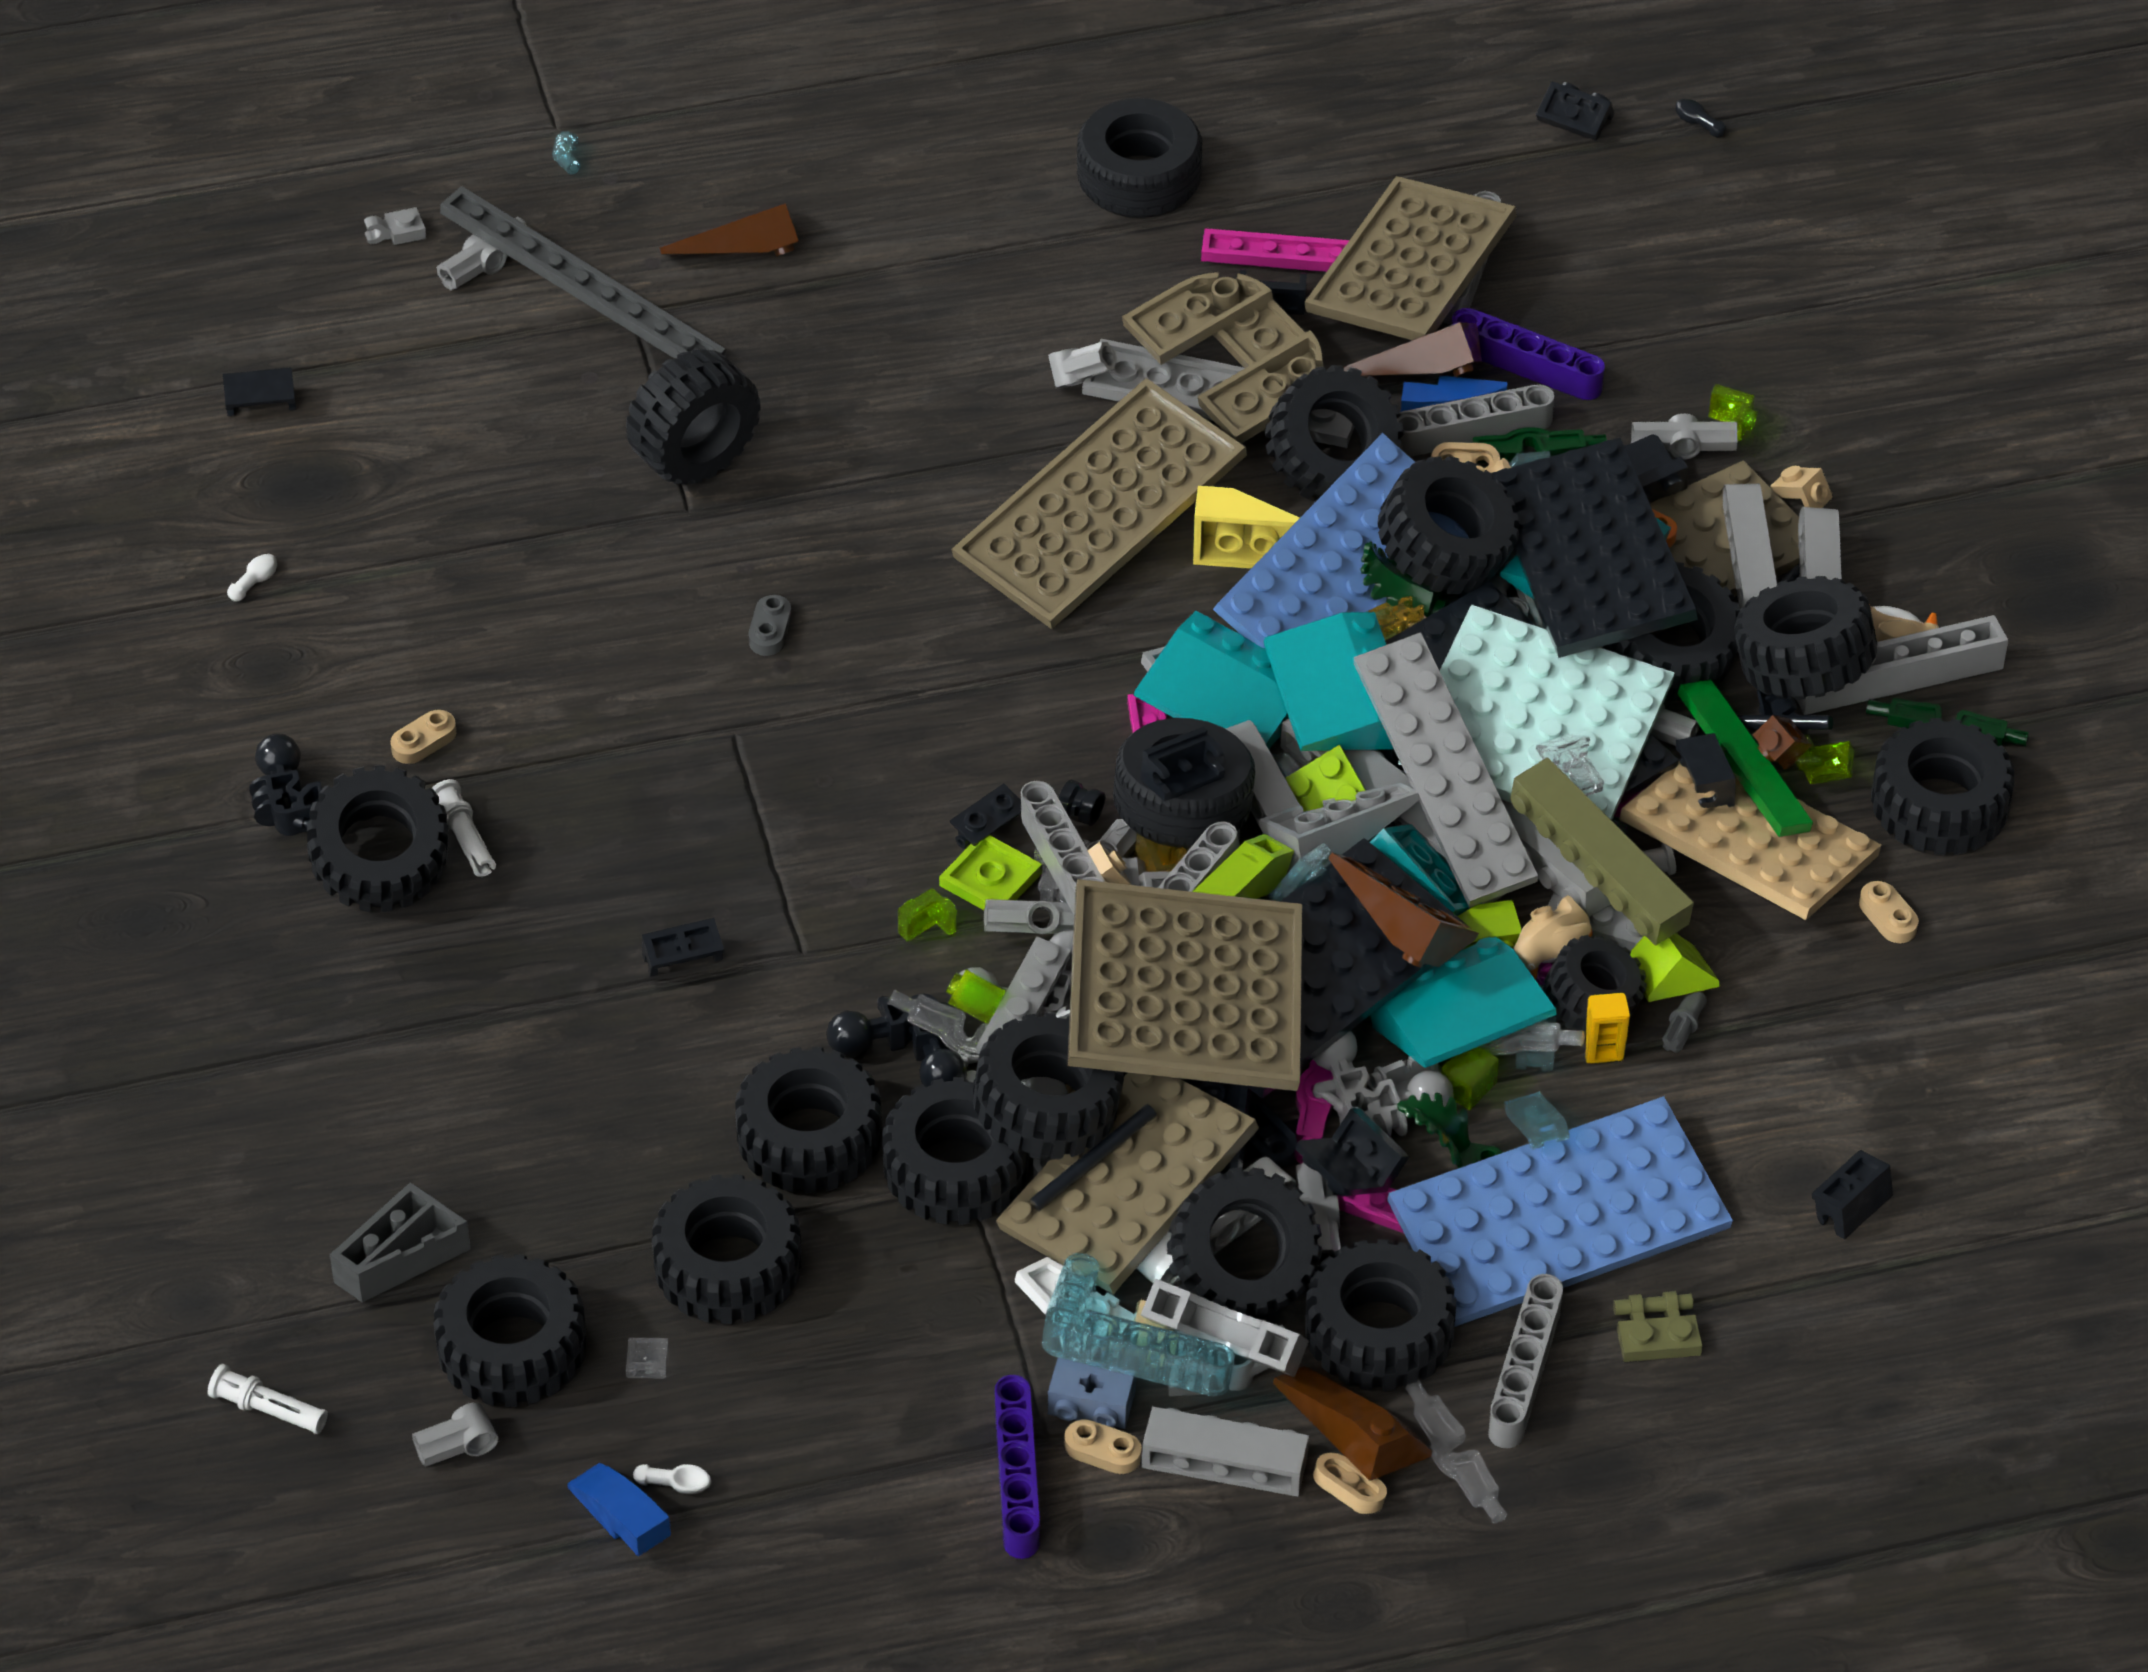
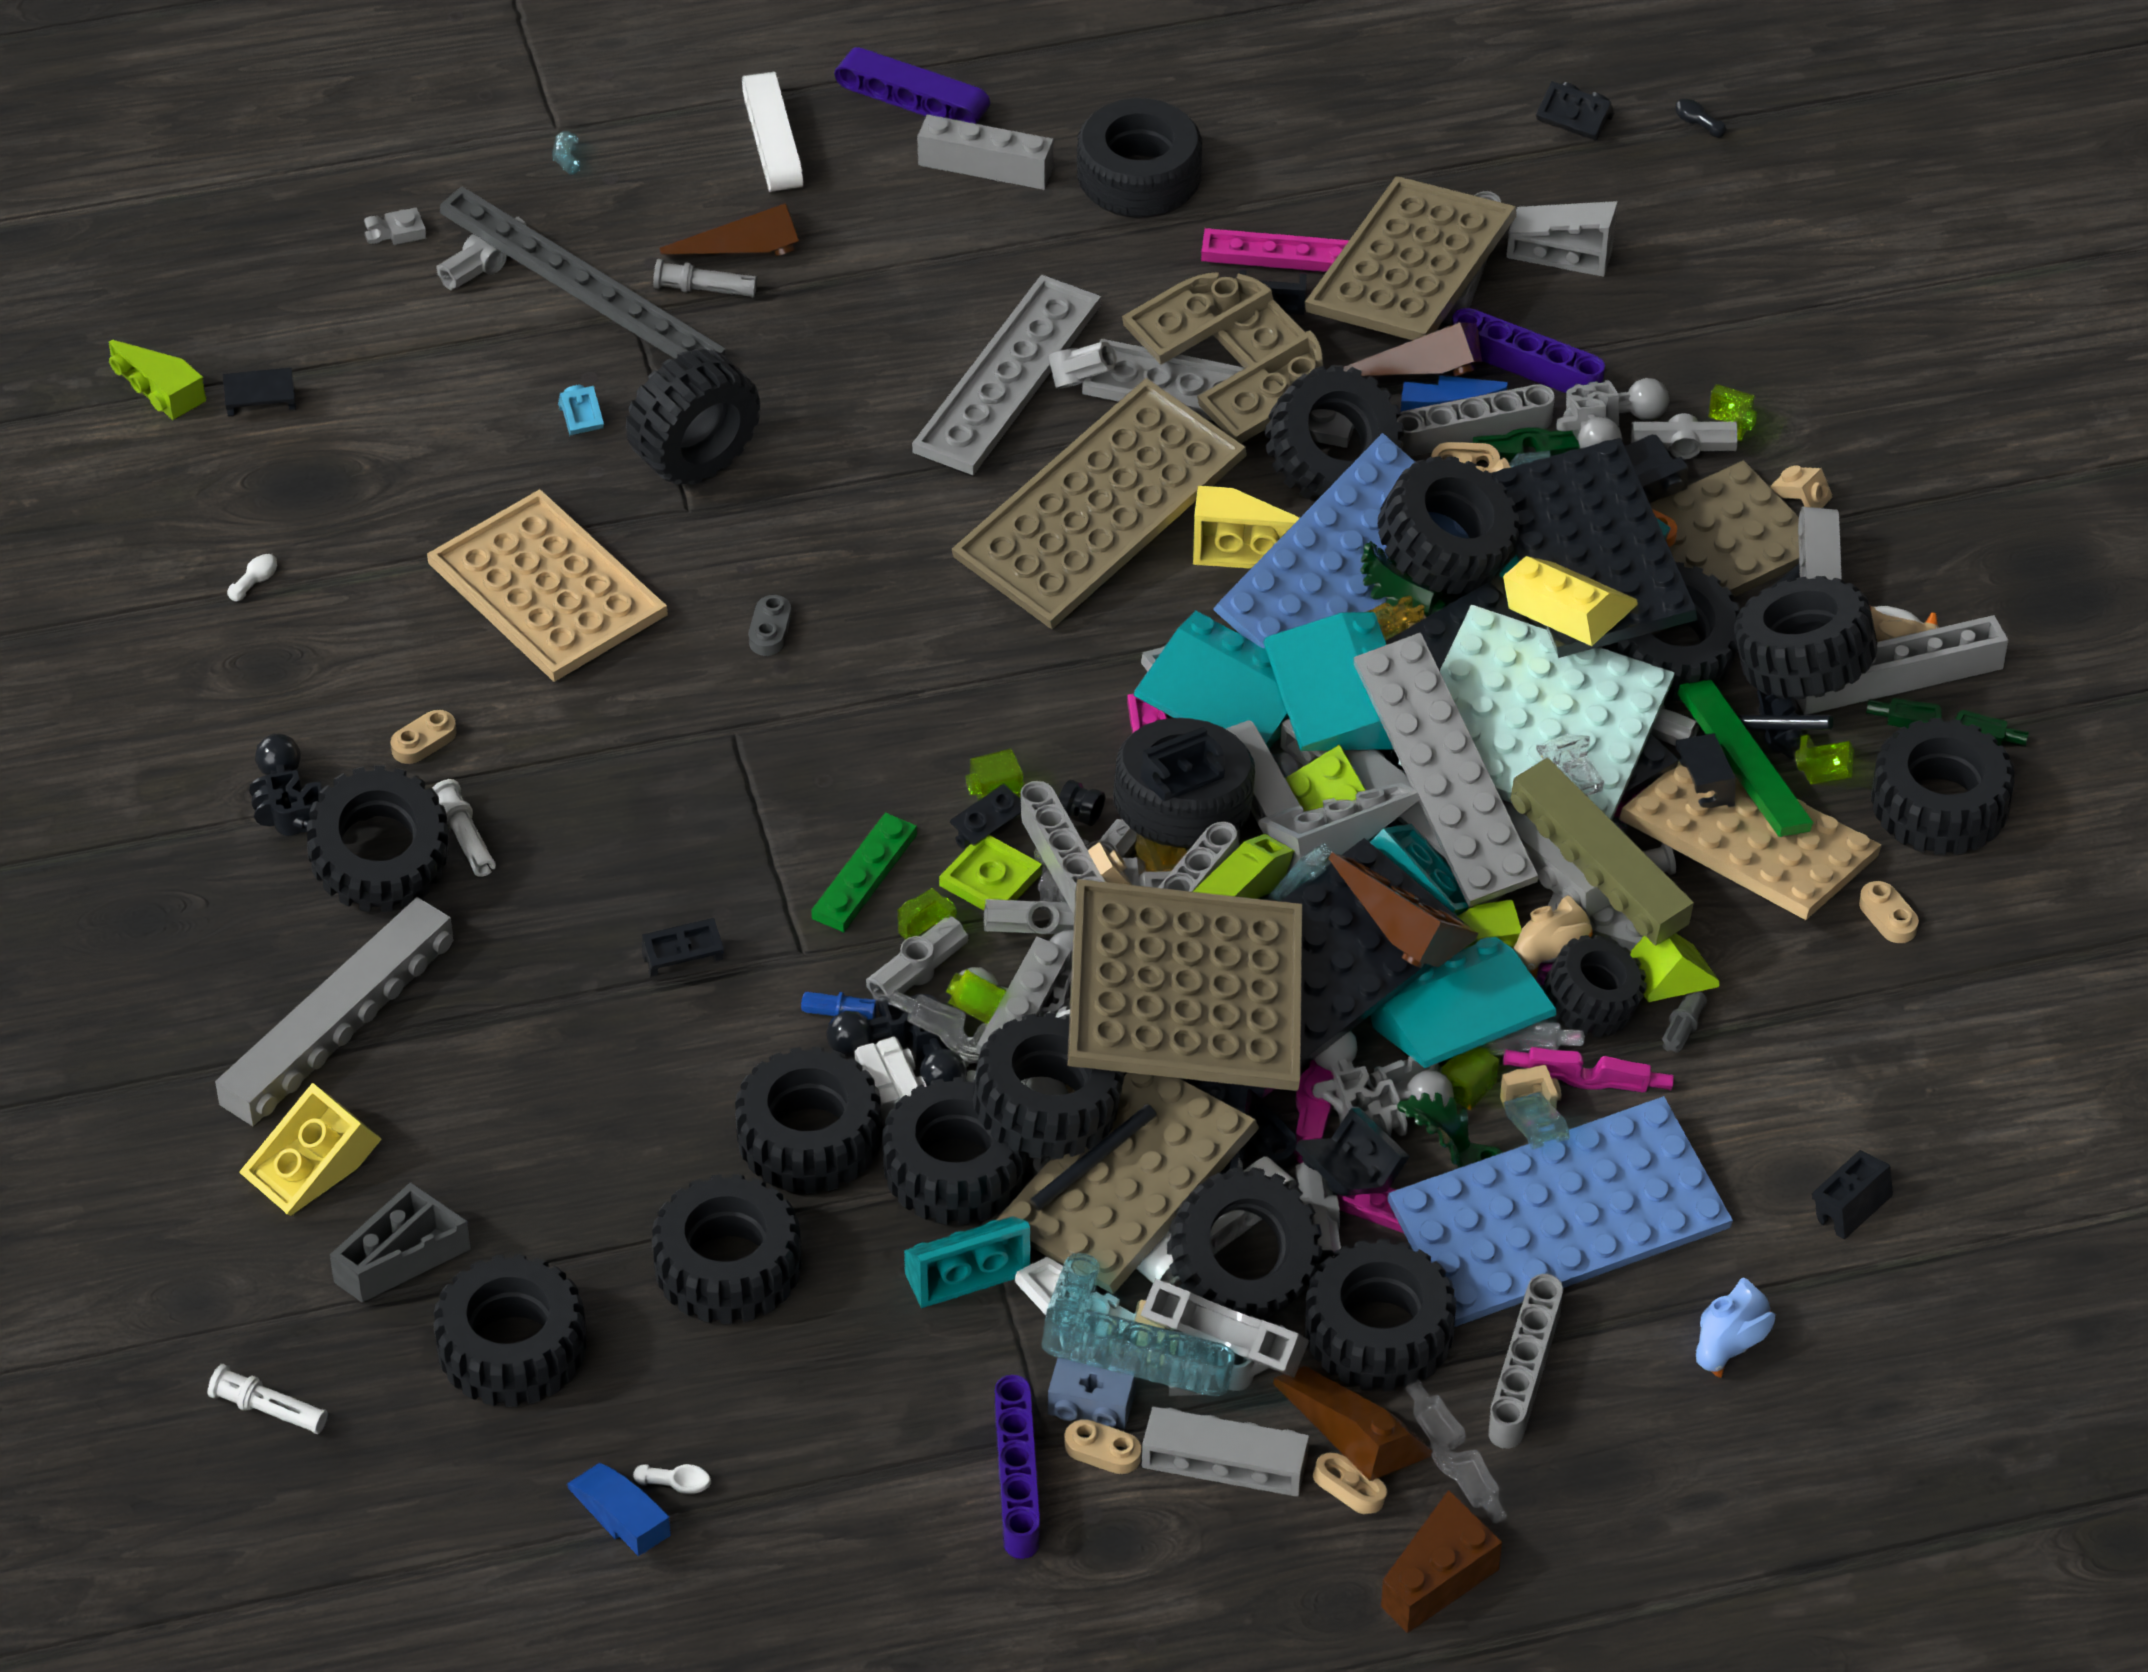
(162, 378): none -> lime slope
(309, 1151): none -> light yellow slope
(334, 1012): none -> light grey brick
(466, 1432): light grey piece -> none
(547, 585): none -> tan plate
(580, 409): none -> medium azure bracket
(647, 1358): clear tile -> none
(688, 277): none -> light grey pin
(772, 131): none -> white beam
(833, 1005): none -> blue axle
(864, 872): none -> green plate
(891, 1070): none -> white brick
(910, 87): none -> dark purple beam
(918, 959): none -> light grey piece
(968, 1260): none -> teal slope
(985, 152): none -> light grey brick
(993, 770): none -> clear neon green brick
(1006, 375): none -> light grey plate
(1440, 1564): none -> reddish brown wedge
(1530, 1081): none -> tan bracket
(1565, 236): none -> light grey wedge
(1565, 599): none -> light yellow slope
(1595, 408): none -> light grey piece
(1606, 1024): yellow slope -> none
(1606, 1073): none -> dark pink piece
(1657, 1337): olive plate -> none
(1733, 1326): none -> light blue animal
(1748, 540): light grey beam -> none
(1781, 741): reddish brown brick -> none

